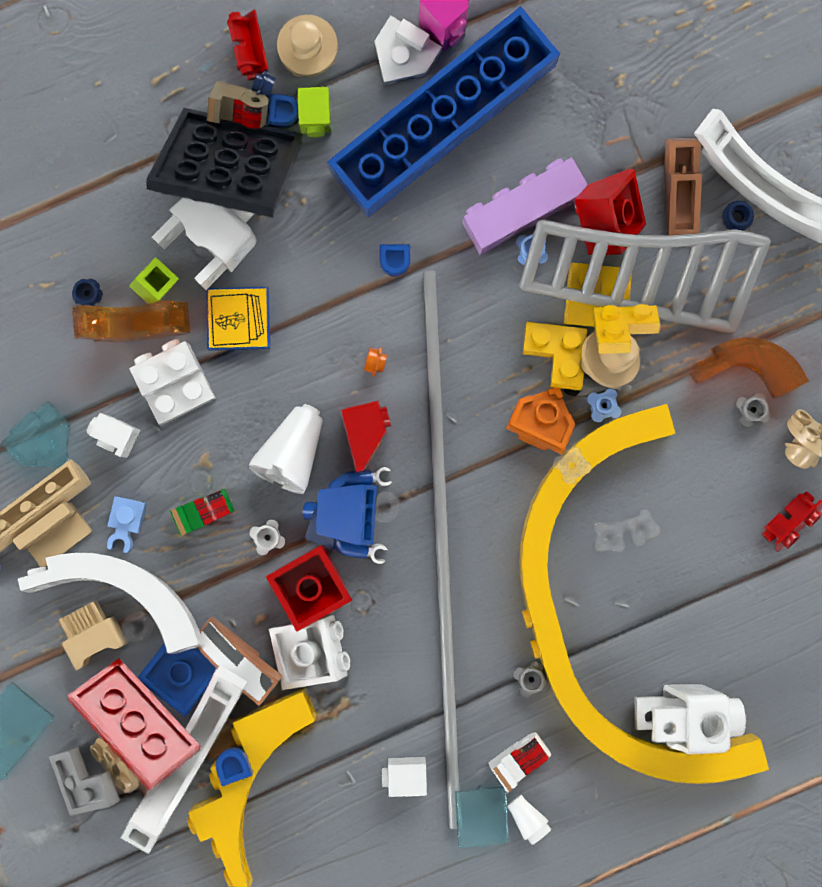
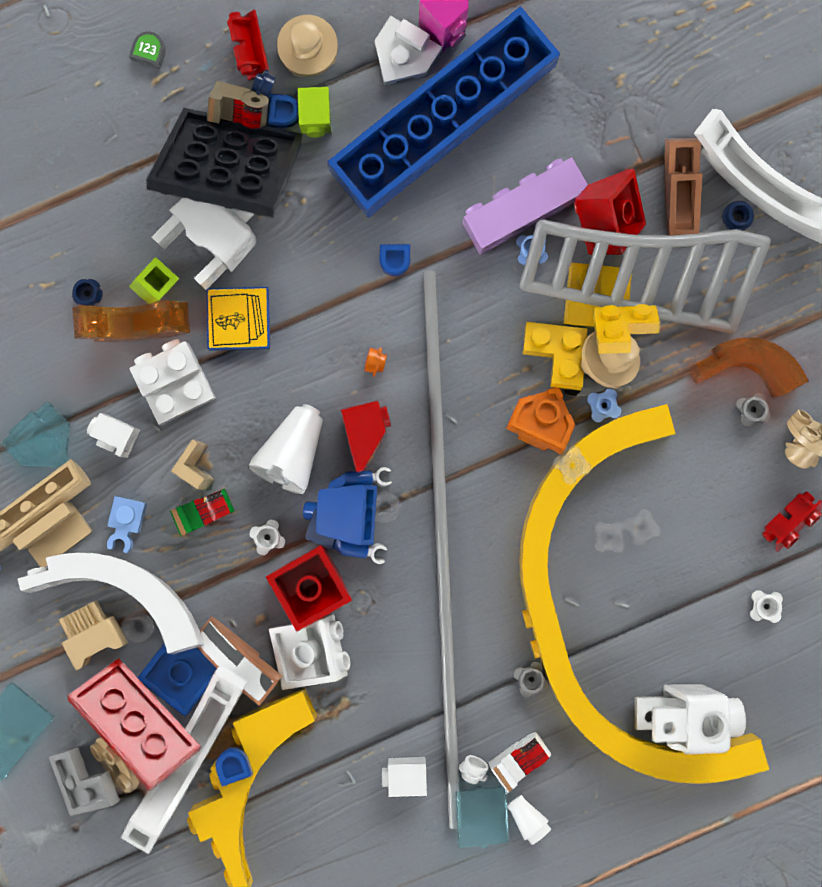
(148, 49): none -> tile
(186, 468): none -> tan panel
(473, 769): none -> white plate
(774, 601): none -> white plate

